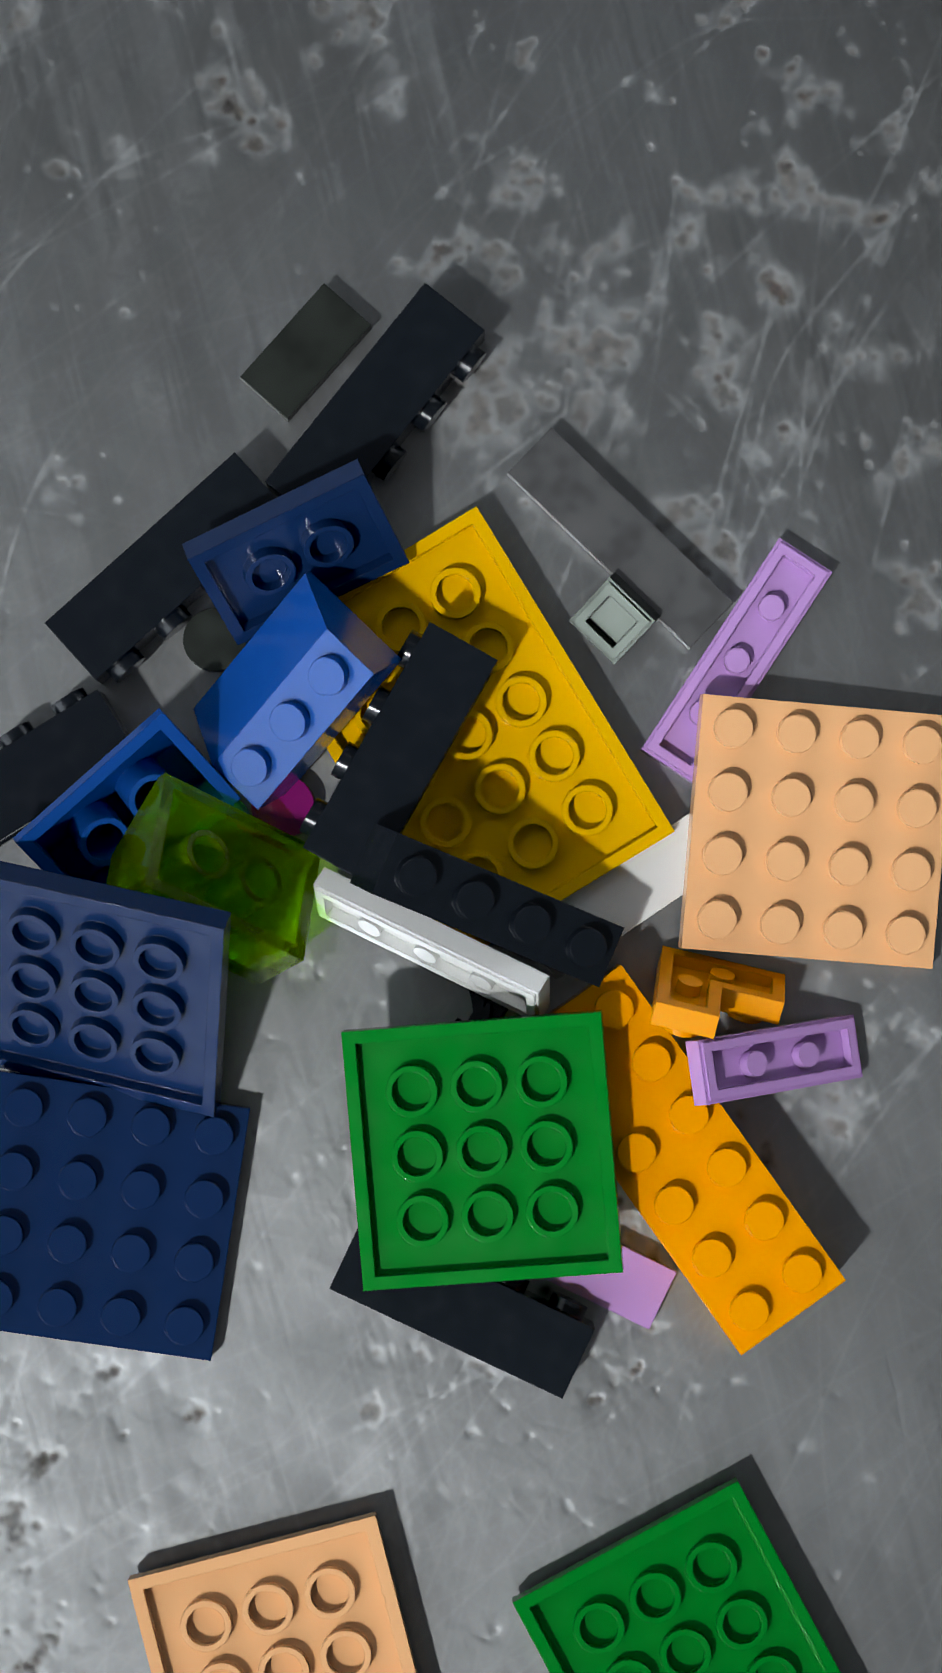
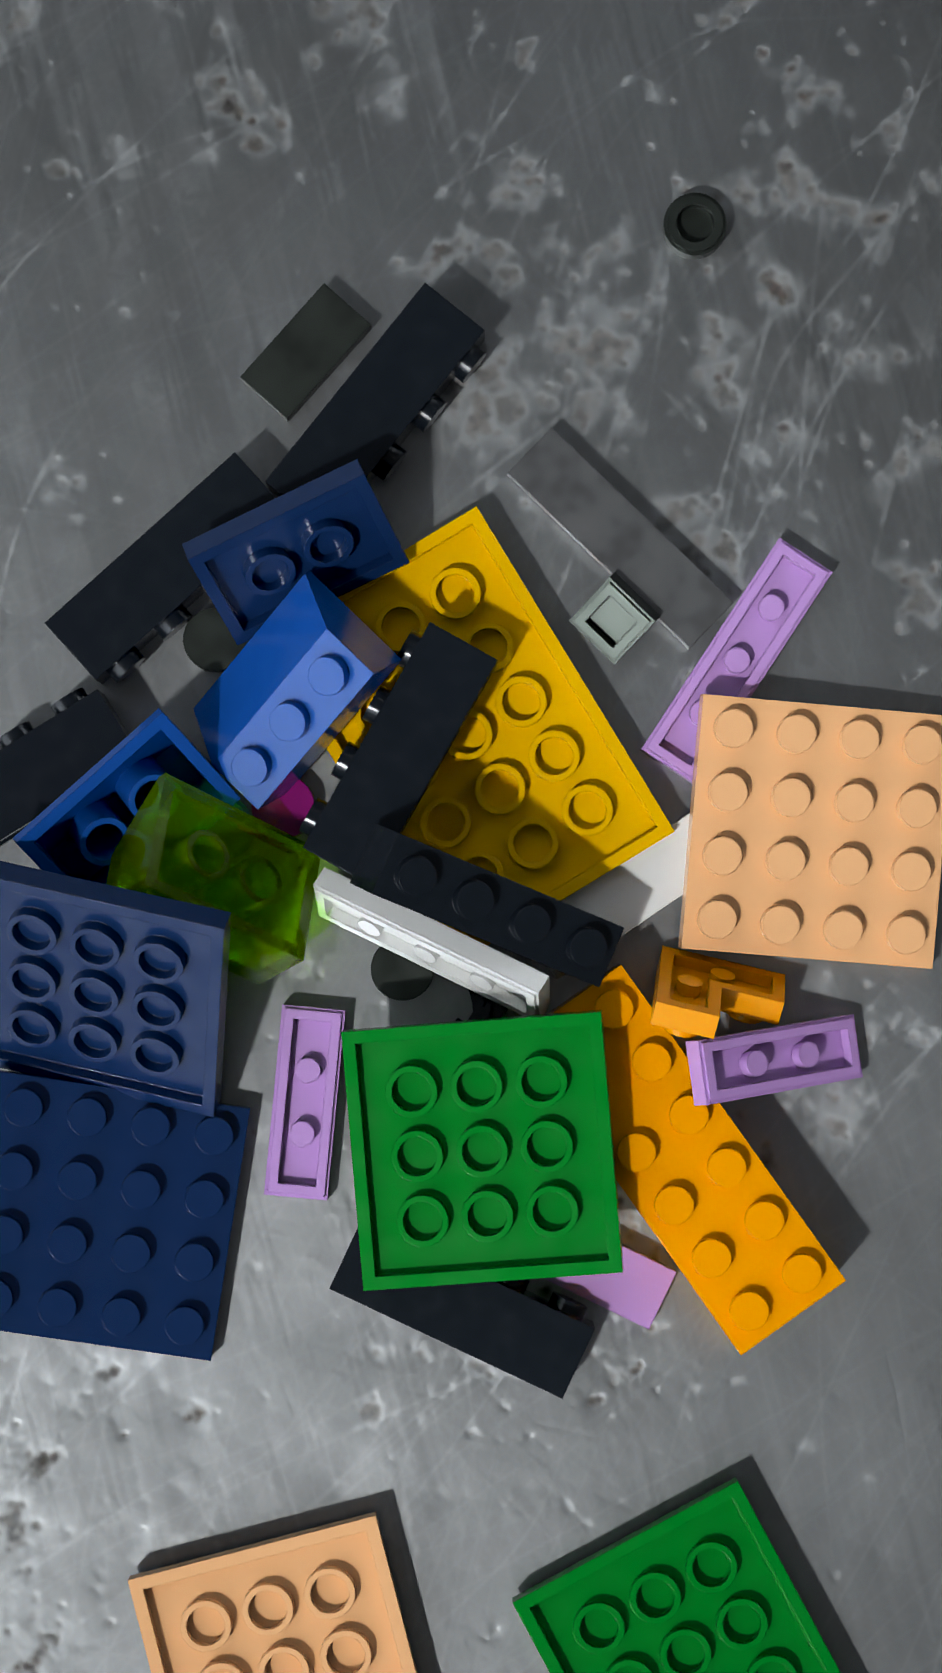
(304, 1102): none -> lavender tile
(398, 976): none -> pearl dark grey tile
(694, 226): none -> pearl dark grey tile

